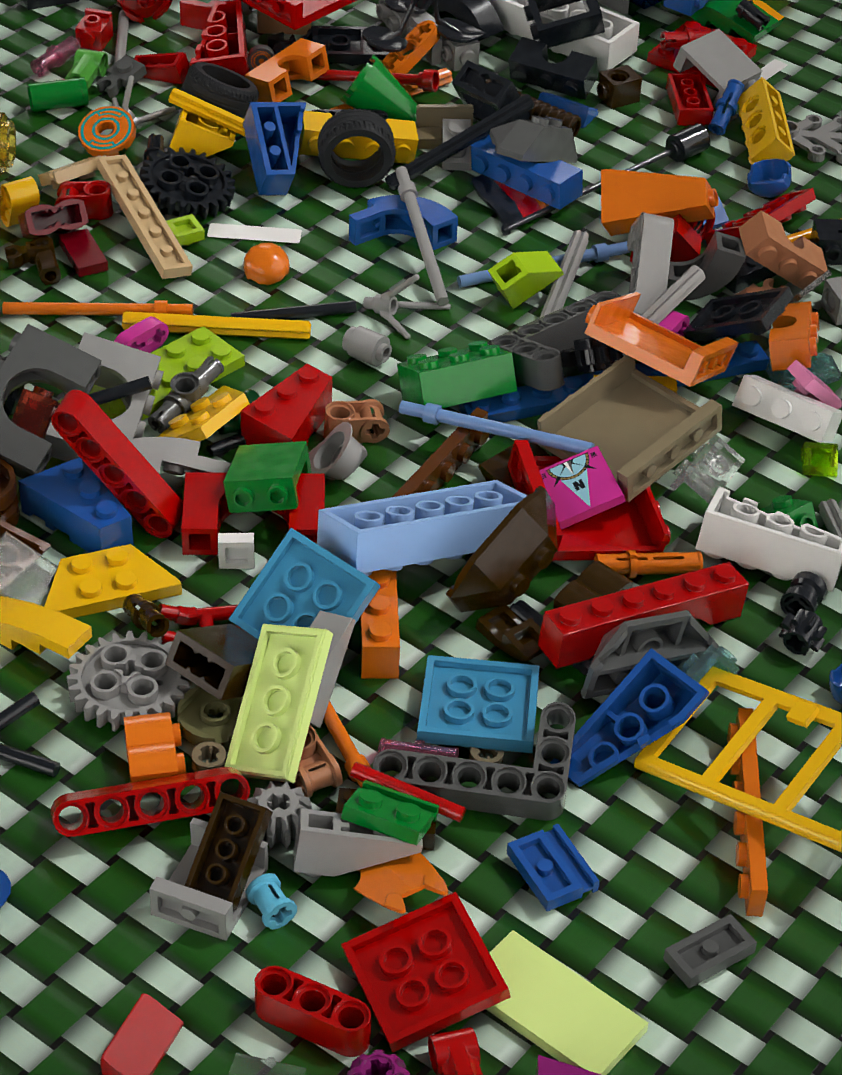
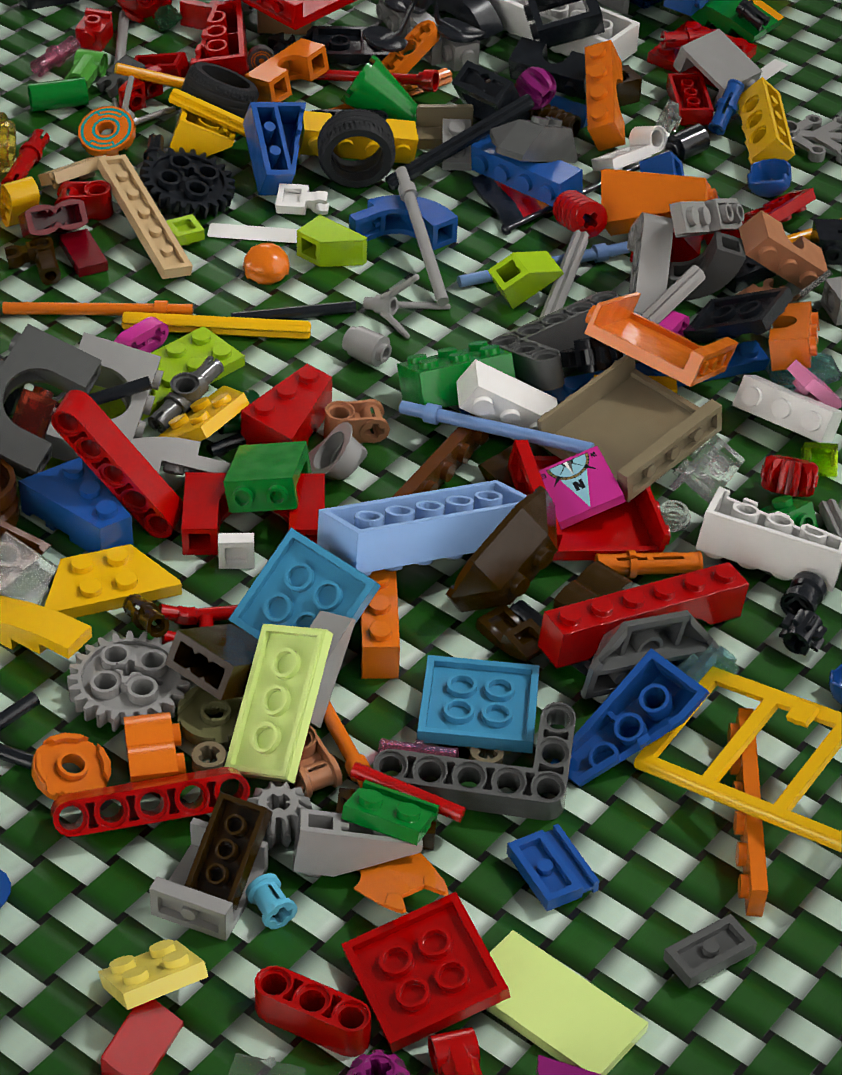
(29, 154): none -> red pin
(75, 749): none -> orange tile
(141, 91): none -> red slope
(149, 75): none -> light orange bar
(152, 974): none -> light yellow plate
(167, 17): none -> clear green plate
(297, 199): none -> white plate
(330, 244): none -> lime slope
(501, 397): none -> white brick
(538, 84): none -> magenta piece
(580, 213): none -> red piece
(604, 116): none -> orange arch
(643, 143): none -> white plate
(663, 164): none -> blue panel
(669, 117): none -> clear plate
(675, 515): none -> clear plate
(706, 217): none -> light grey slope
(789, 476): none -> red gear

